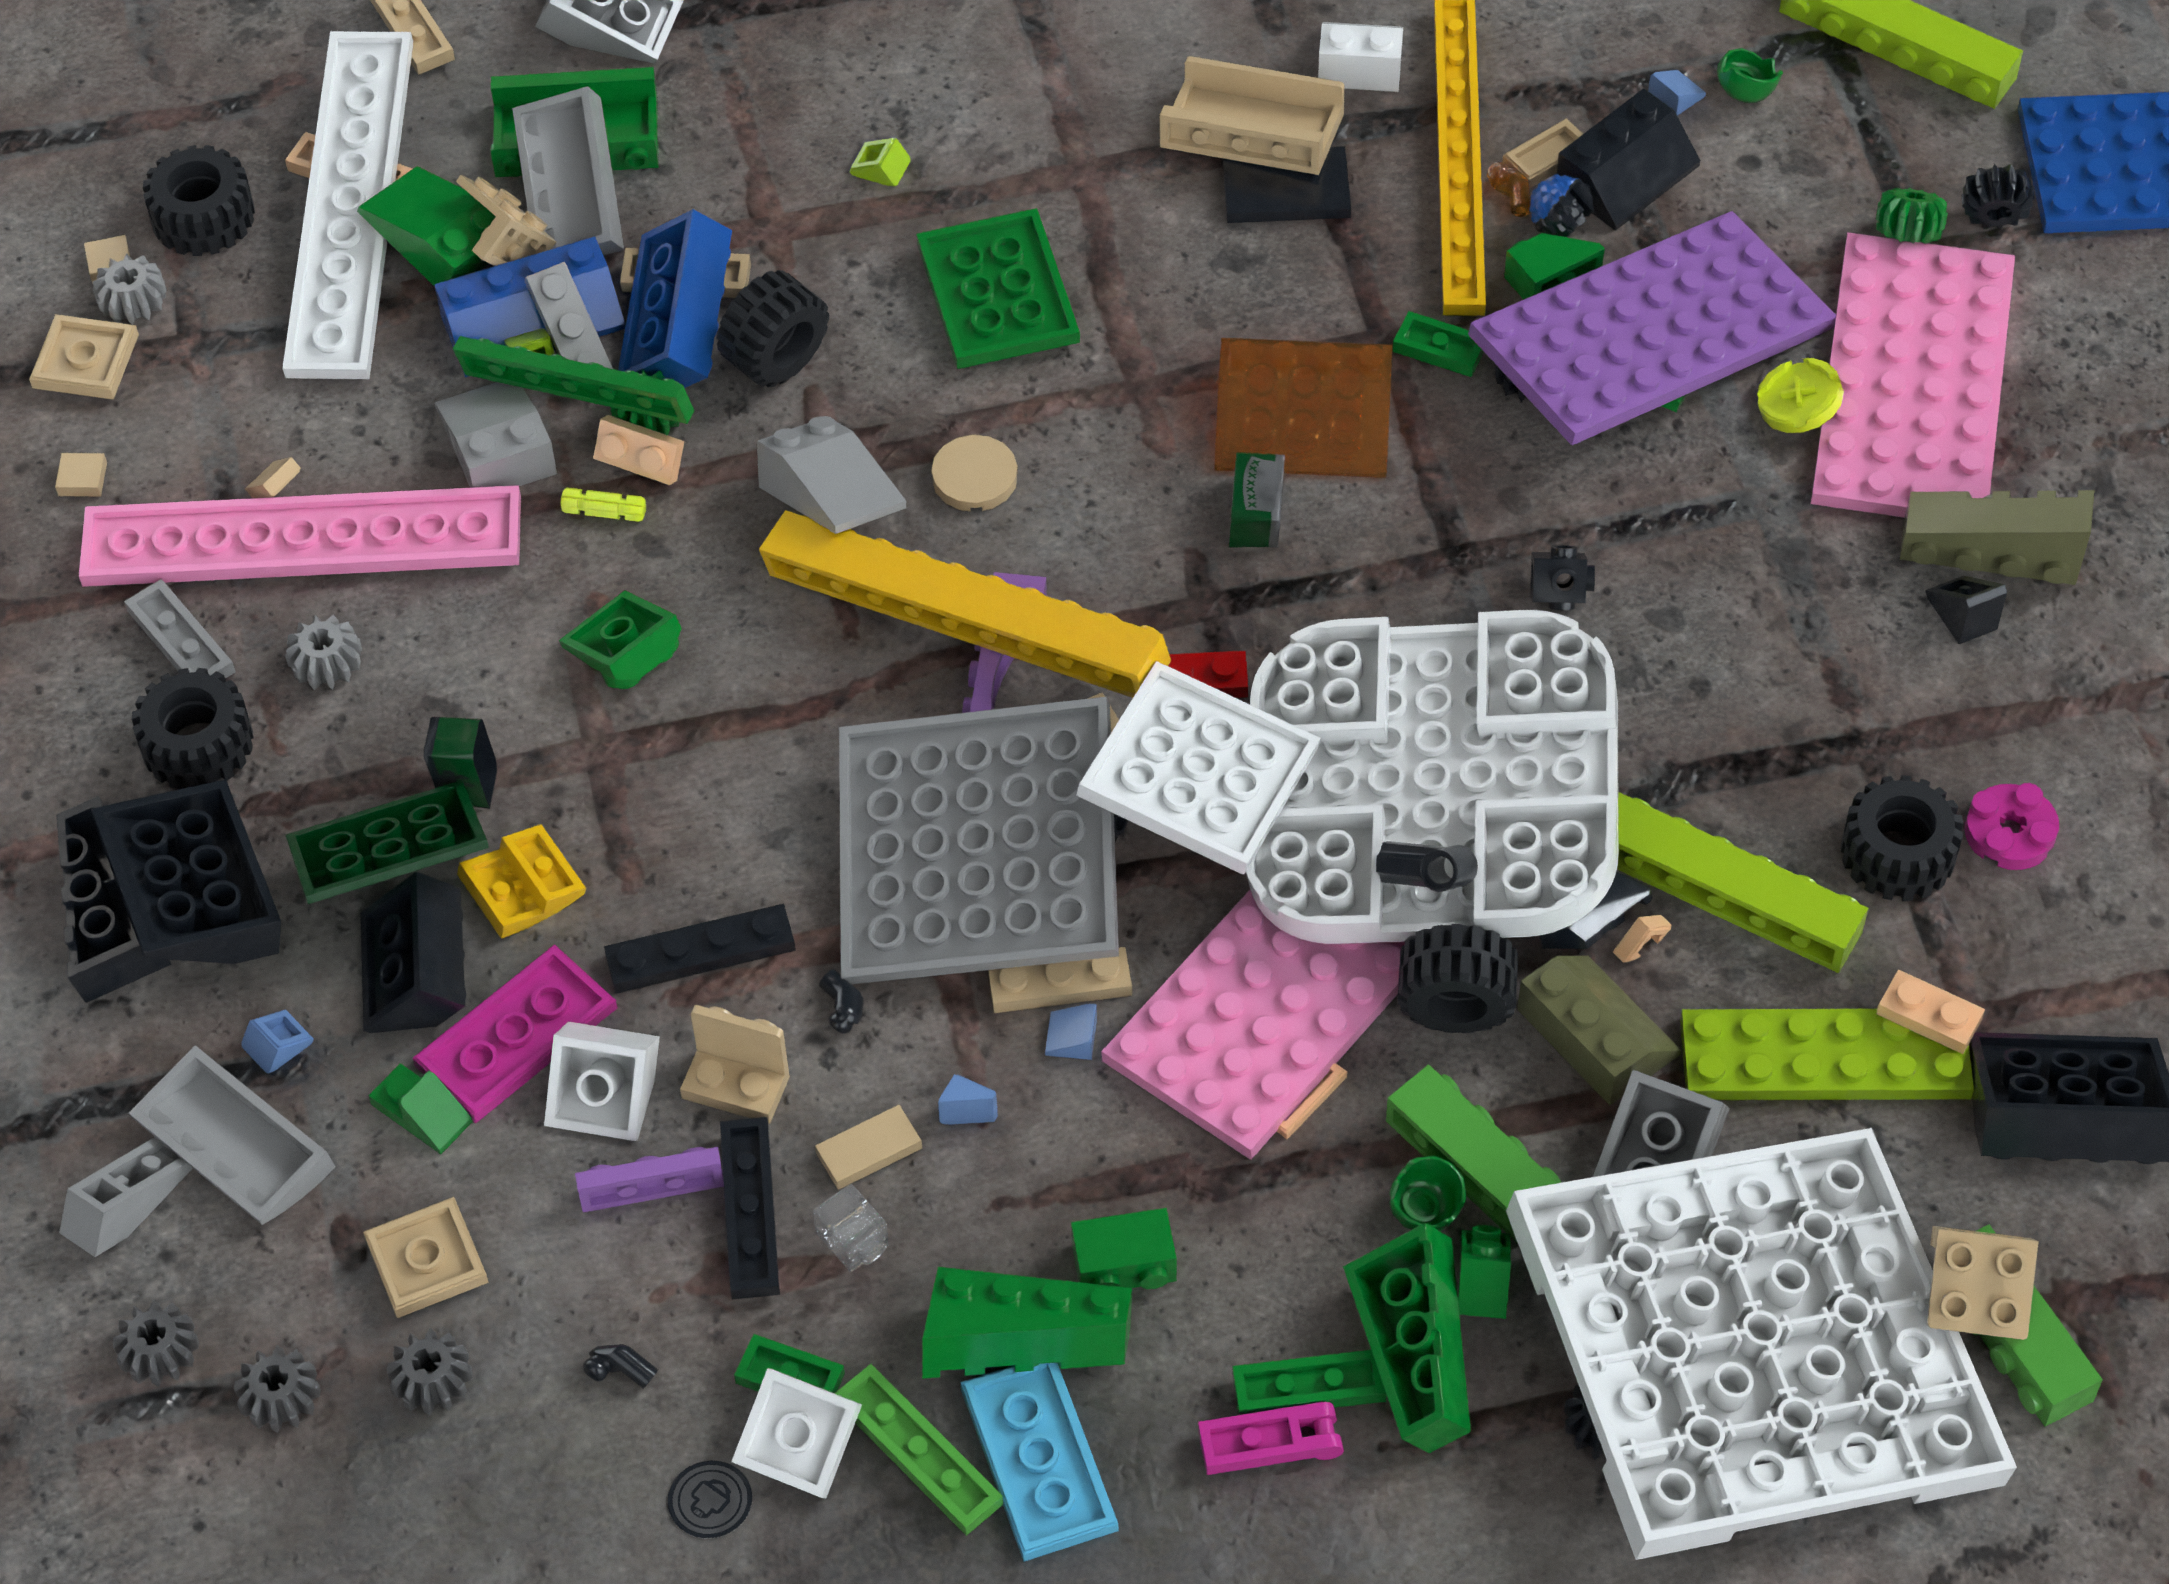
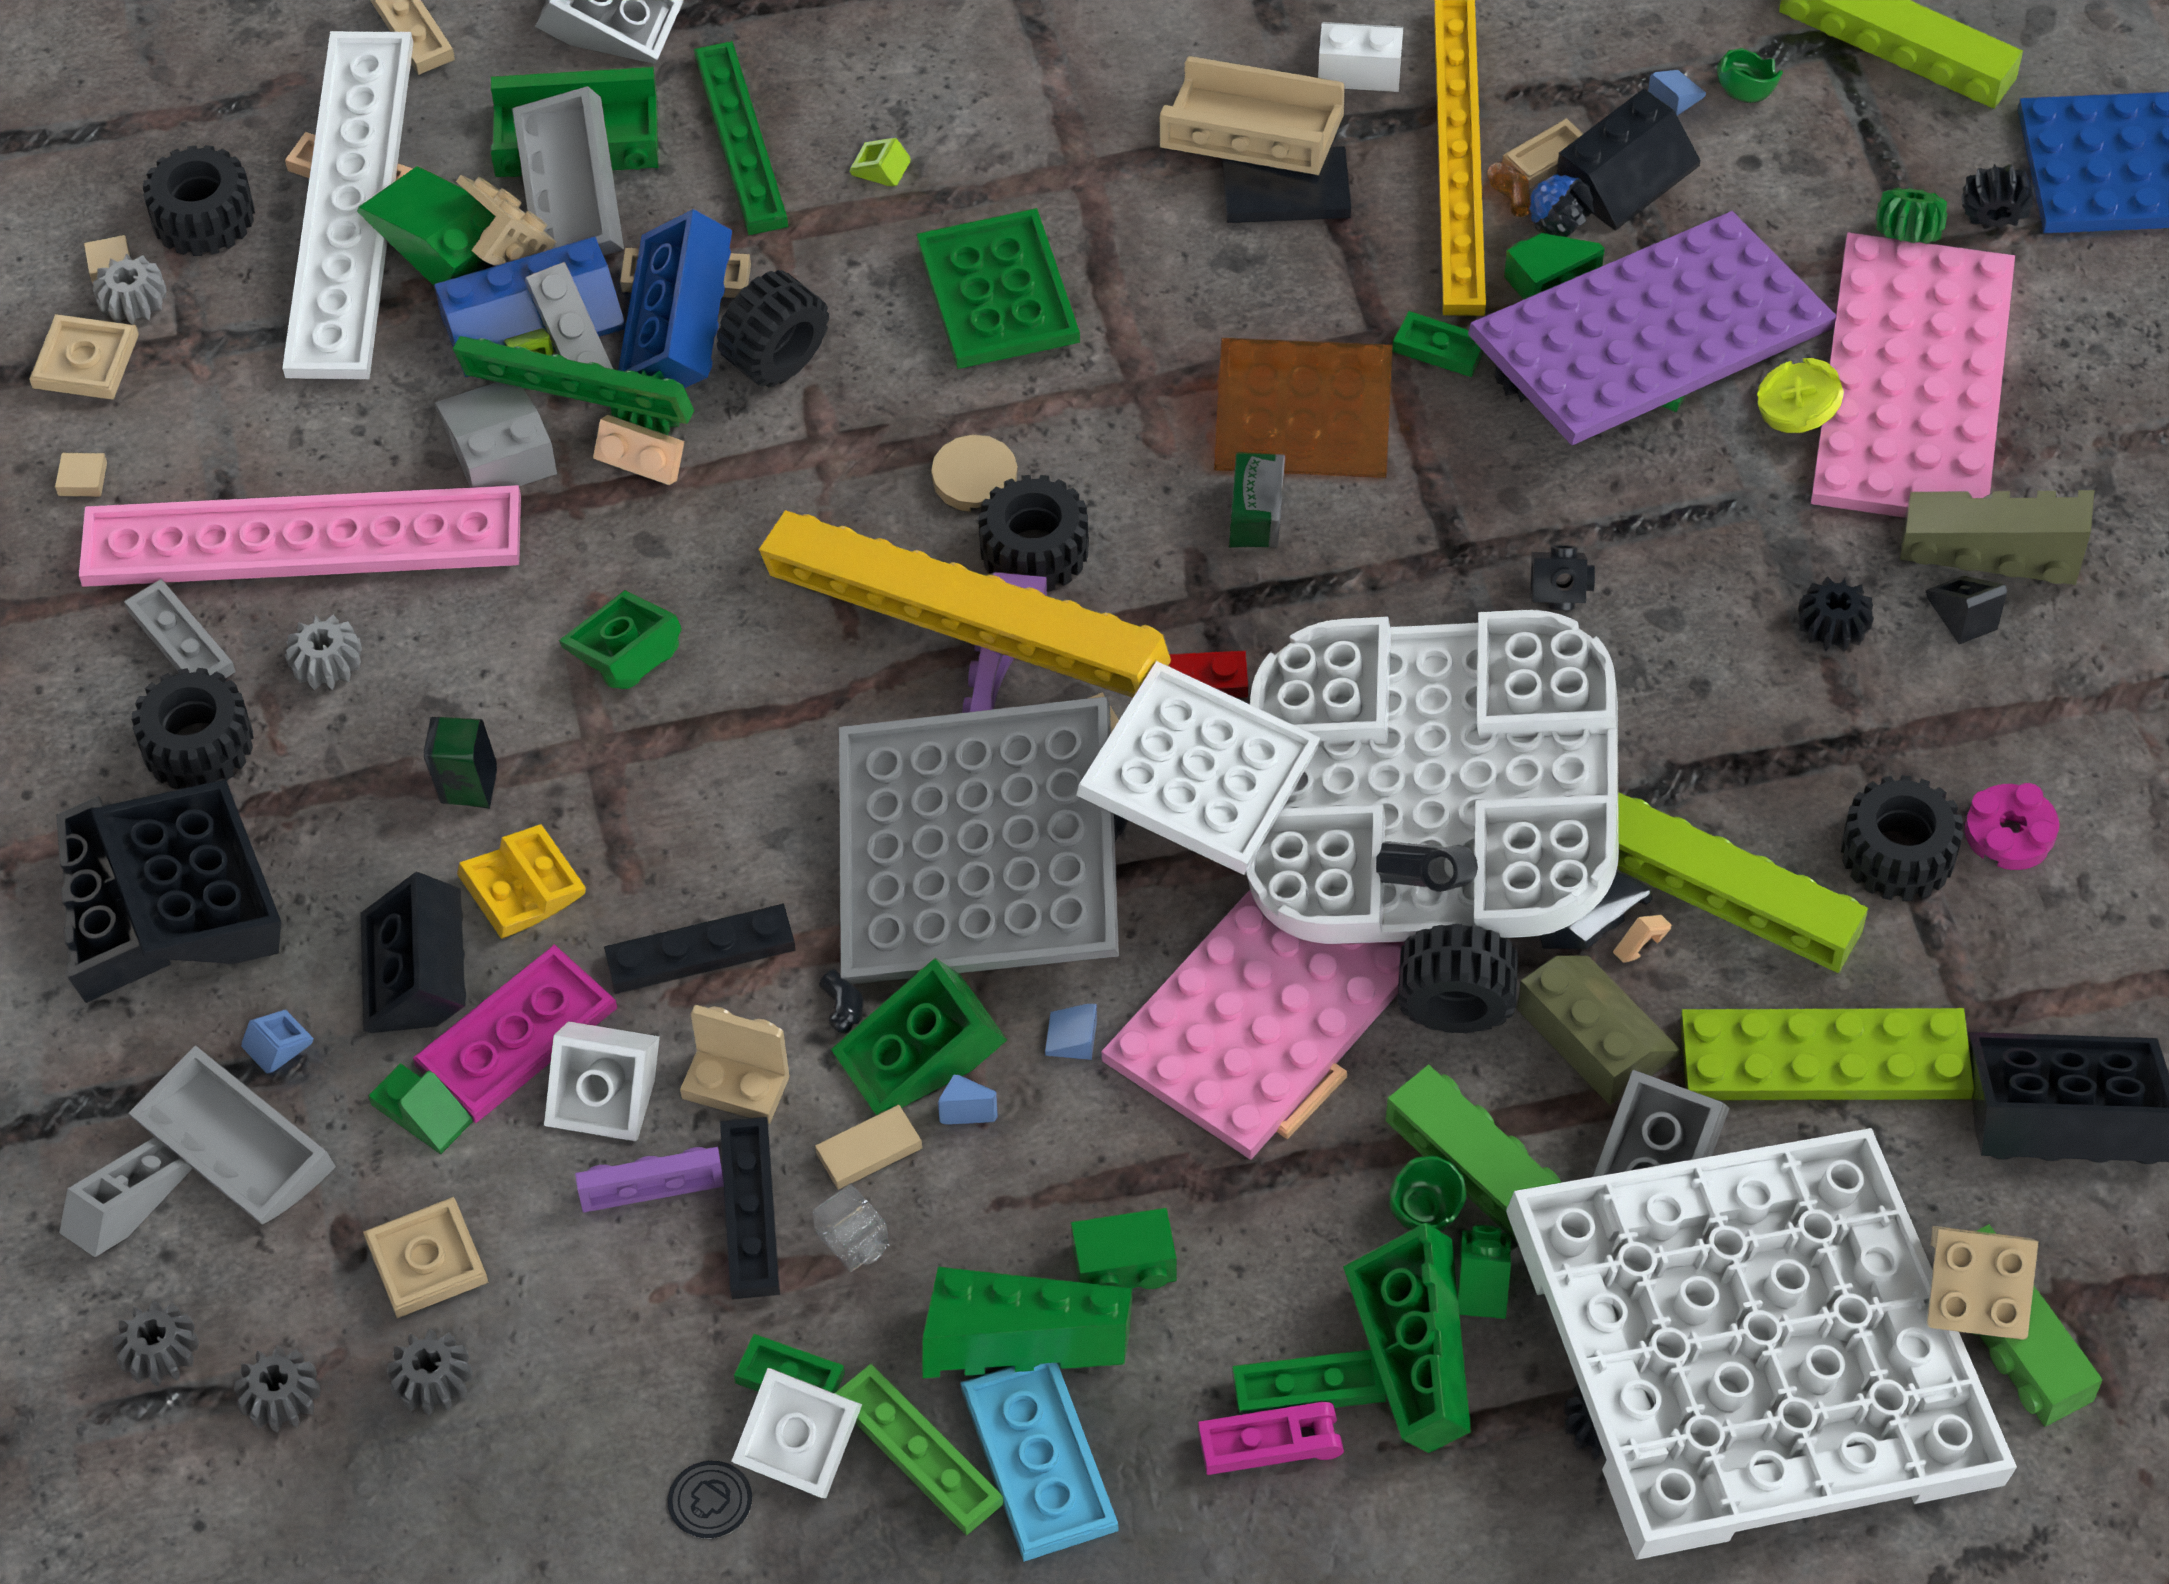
(273, 478): tan tile -> none
(386, 841): dark green slope -> none
(603, 504): neon yellow axle -> none
(619, 1359): black arm -> none
(740, 138): none -> green tile
(826, 475): light grey slope -> none
(918, 1039): none -> green slope
(1034, 506): none -> black tyre
(1060, 983): tan plate -> none
(1835, 614): none -> black gear
(1930, 1011): light nougat plate -> none

